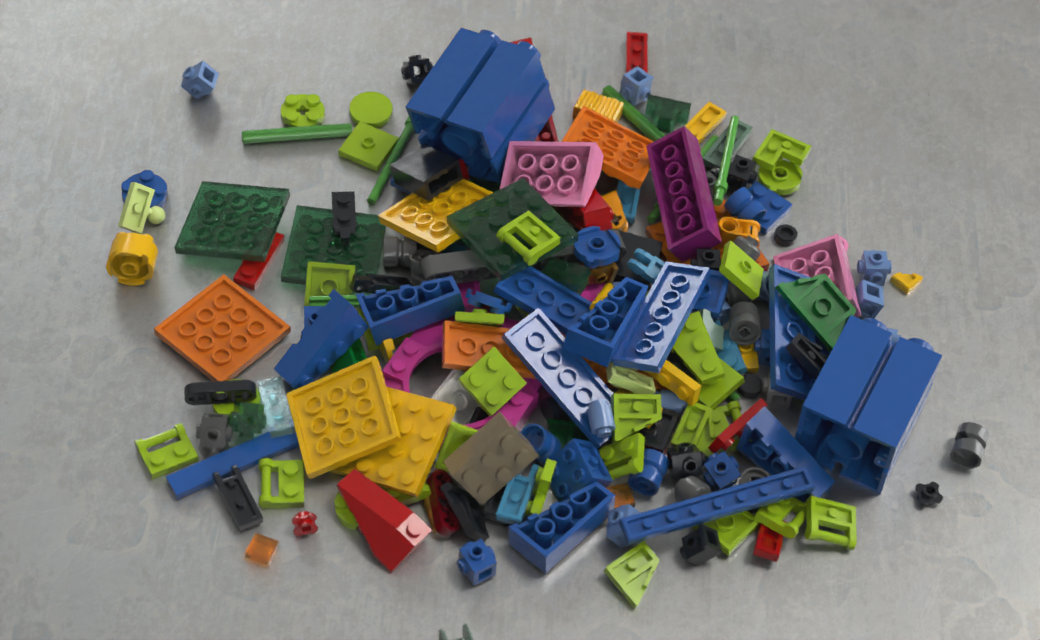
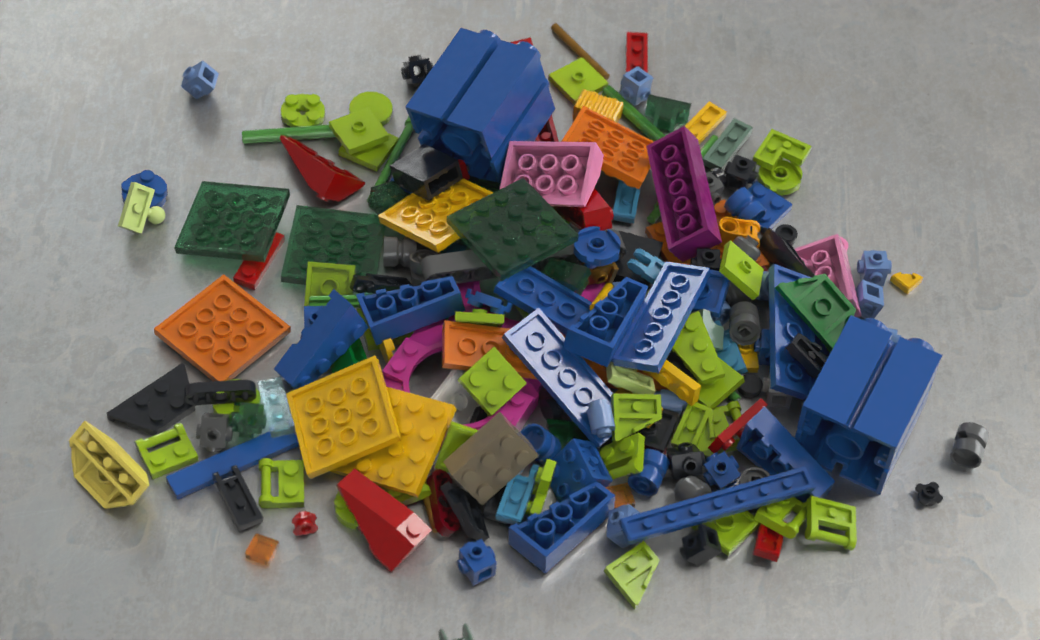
(105, 468): none -> light yellow wedge
(132, 258): yellow brick -> none
(156, 405): none -> black wing
(321, 173): none -> red wedge
(344, 215): black hinge -> none
(358, 130): none -> lime plate
(385, 196): none -> clear green brick
(533, 232): lime plate -> none
(575, 77): none -> lime plate
(579, 50): none -> pearl gold bar
(614, 202): light orange piece -> none
(721, 185): bright green bar -> none
(781, 253): none -> black piece

